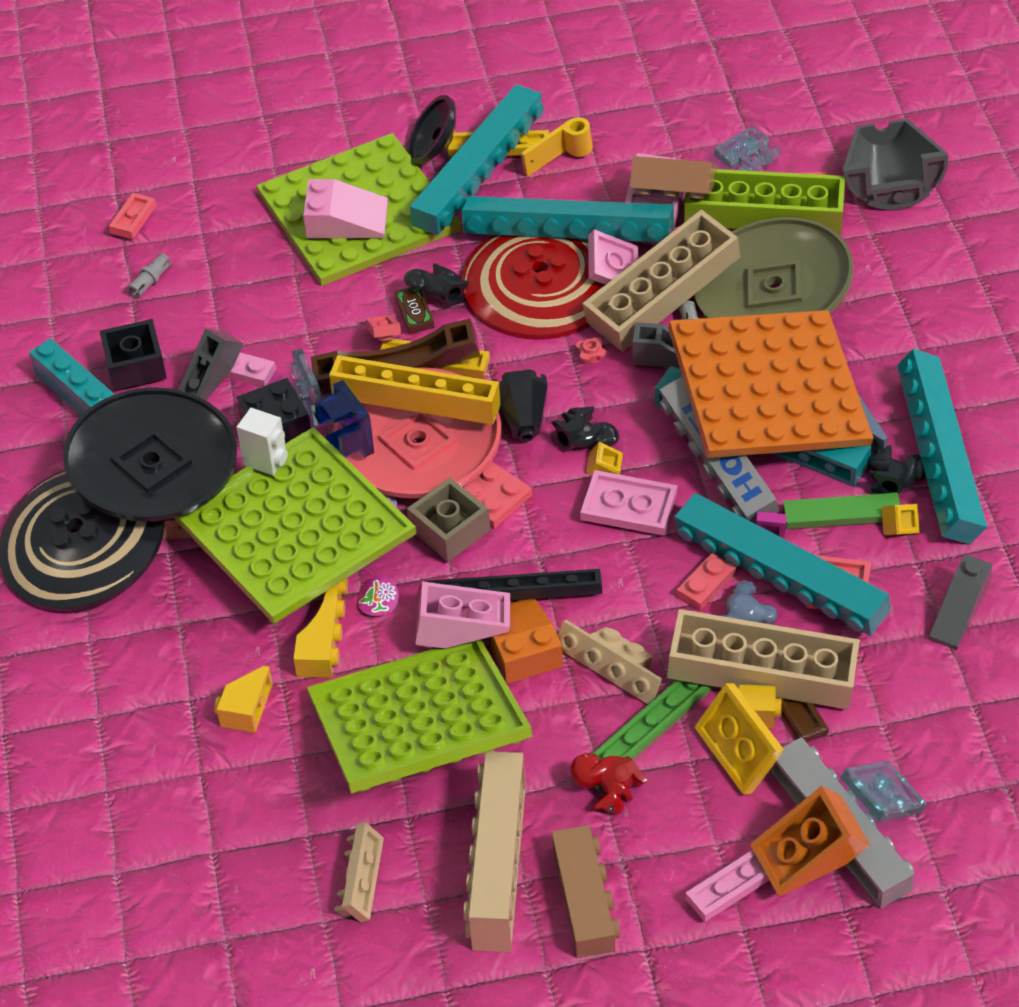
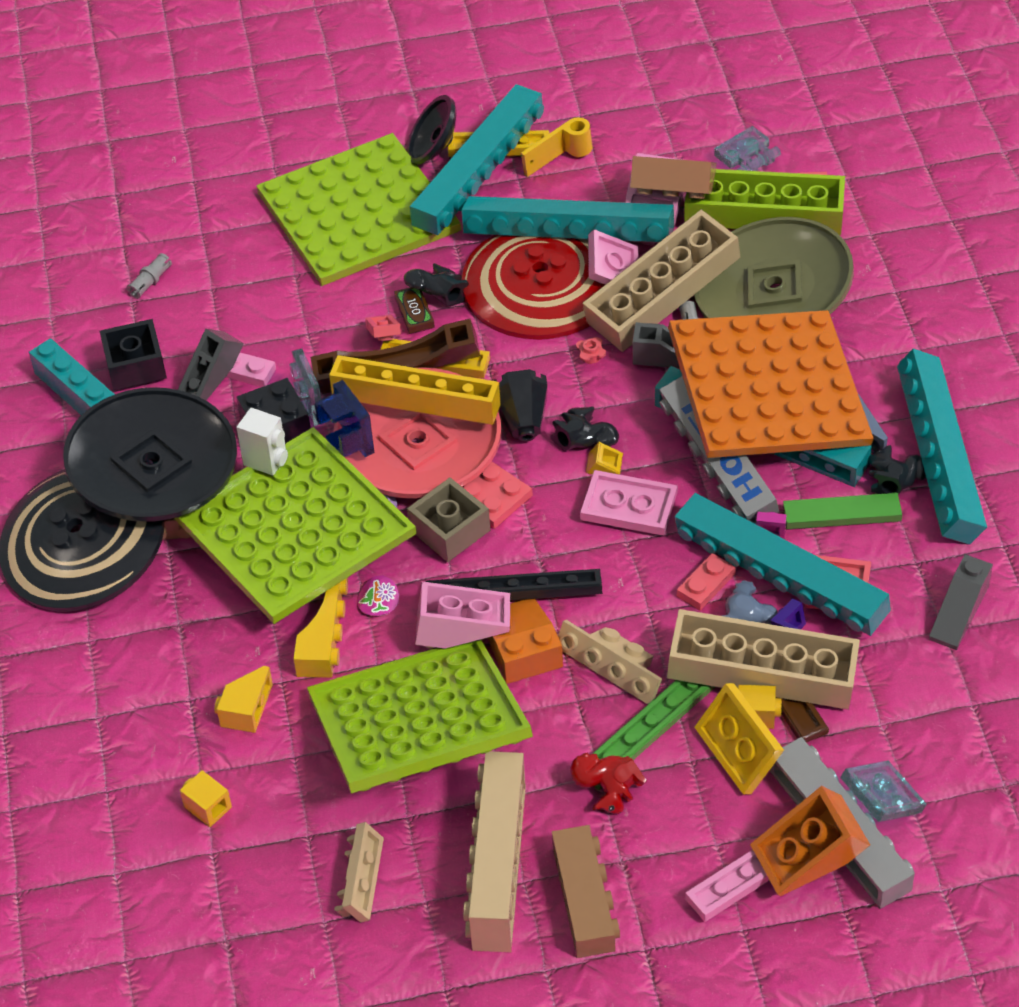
(132, 216): coral plate -> none
(205, 798): none -> yellow brick
(343, 211): bright pink slope -> none
(790, 615): none -> dark purple bracket
(893, 165): dark grey cone -> none
(900, 519): yellow slope -> none

